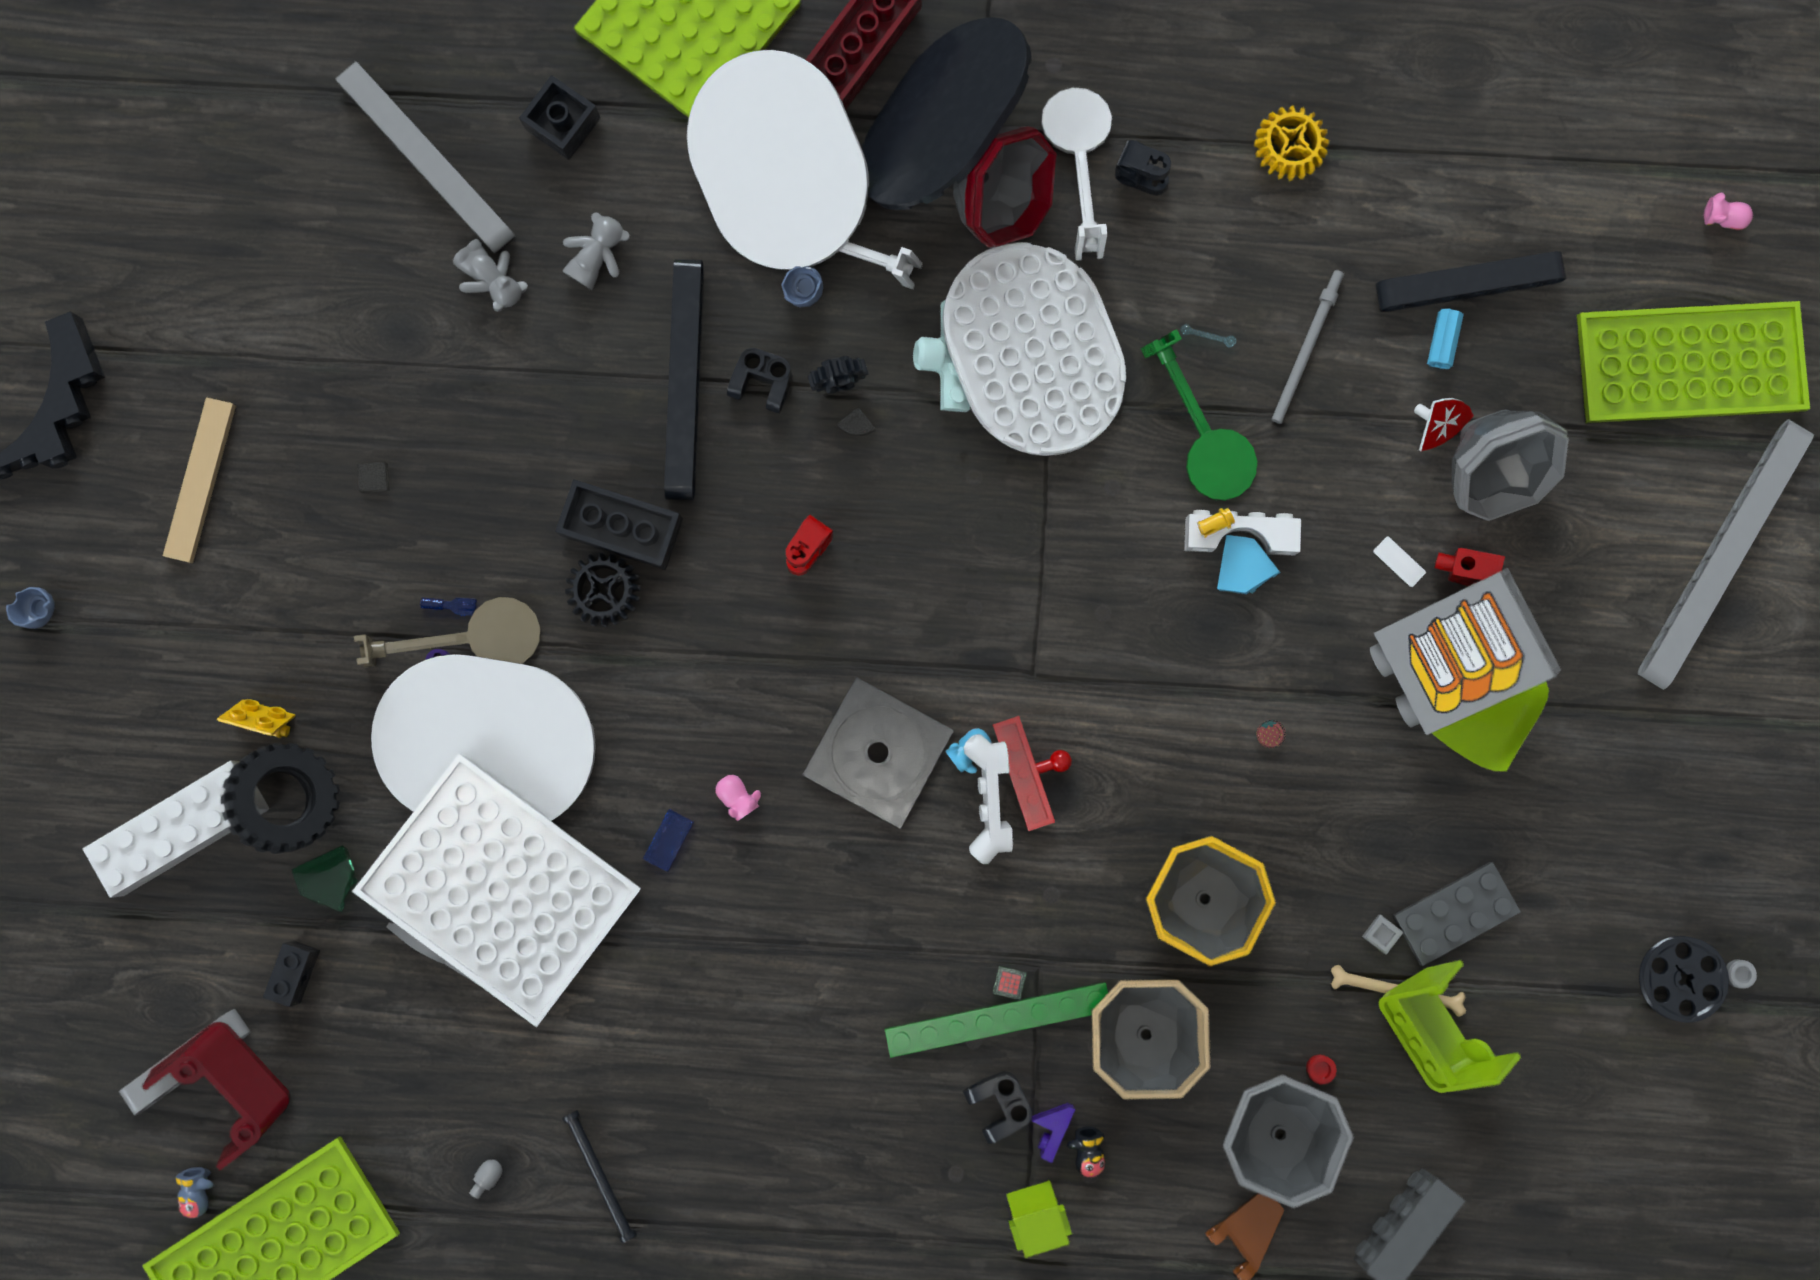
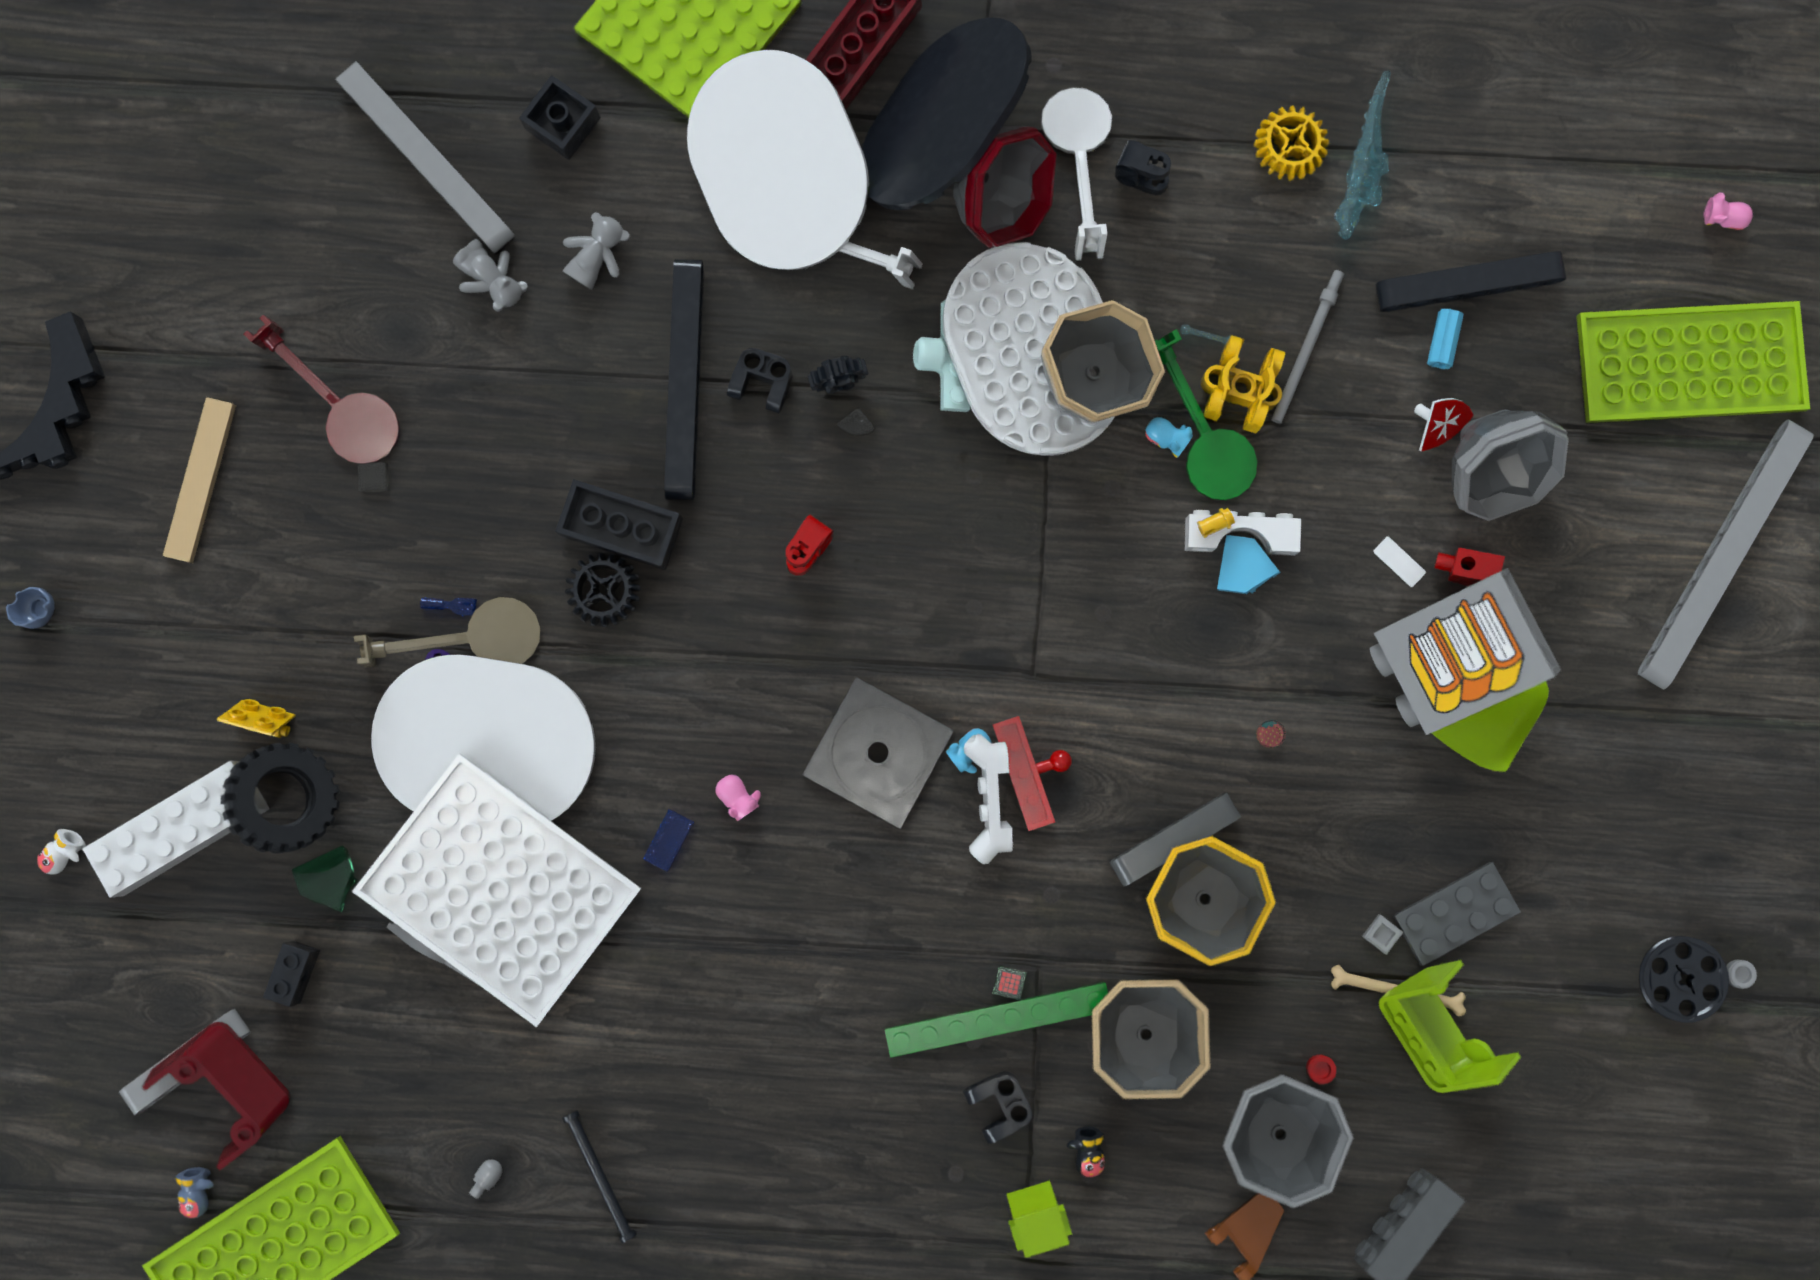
(57, 853): none -> white animal
(359, 425): none -> piece
(802, 286): sand blue hair -> none
(1056, 1121): dark purple slope -> none
(1117, 347): none -> dark grey rock
(1165, 435): none -> medium azure animal
(1190, 828): none -> dark grey beam
(1254, 398): none -> yellow piece
(1366, 166): none -> clear light blue animal

